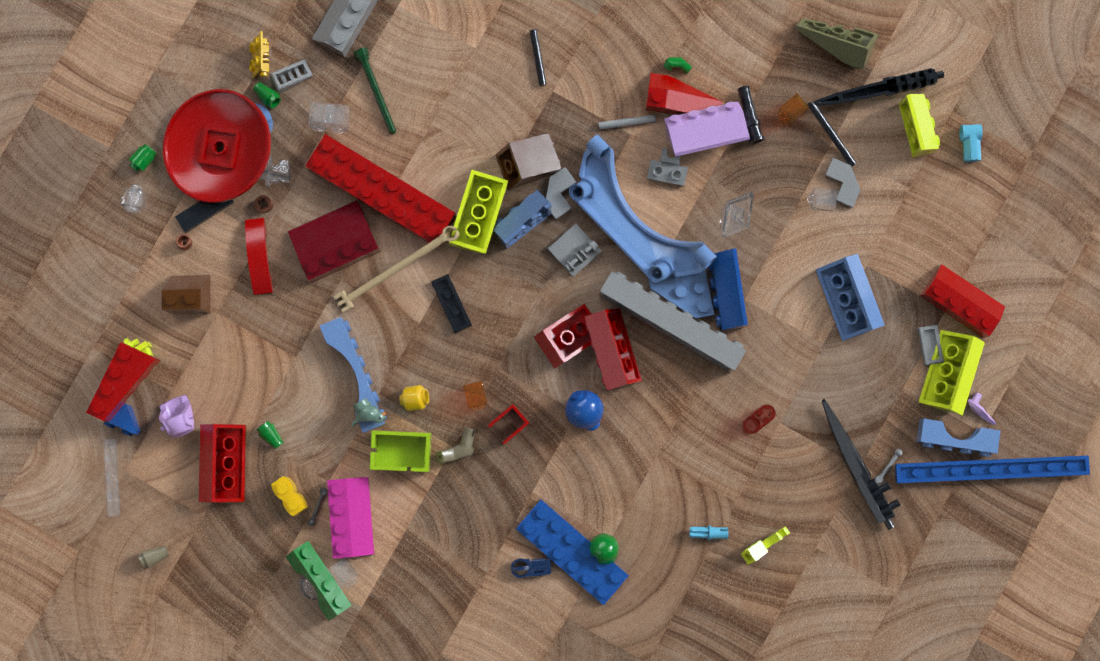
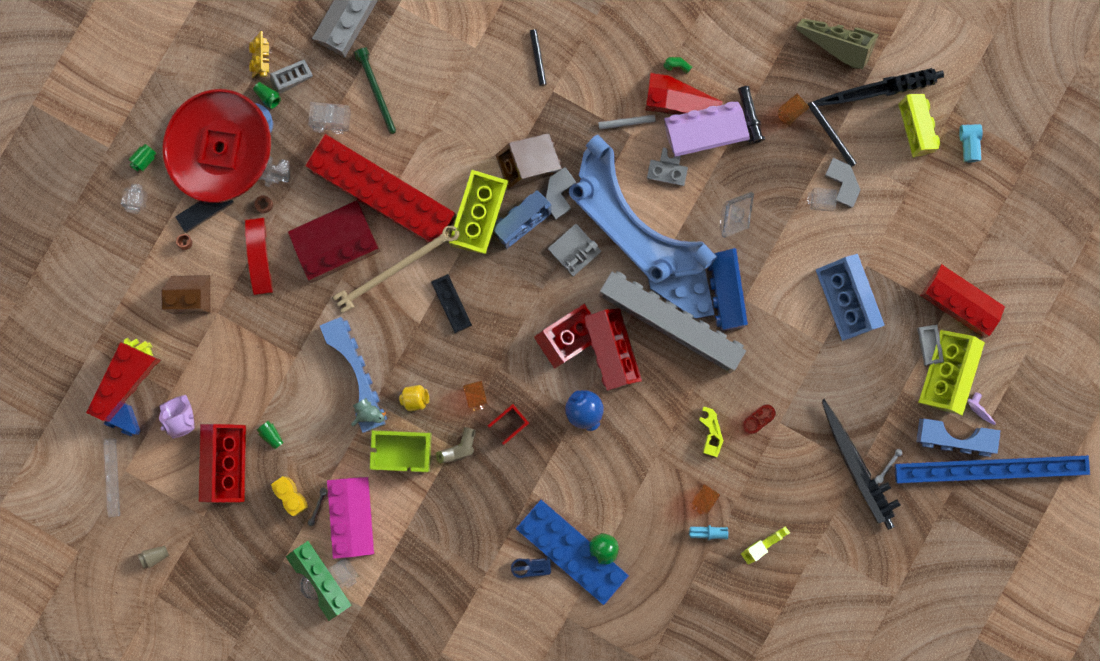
(704, 499): none -> clear orange brick
(714, 429): none -> neon yellow piece

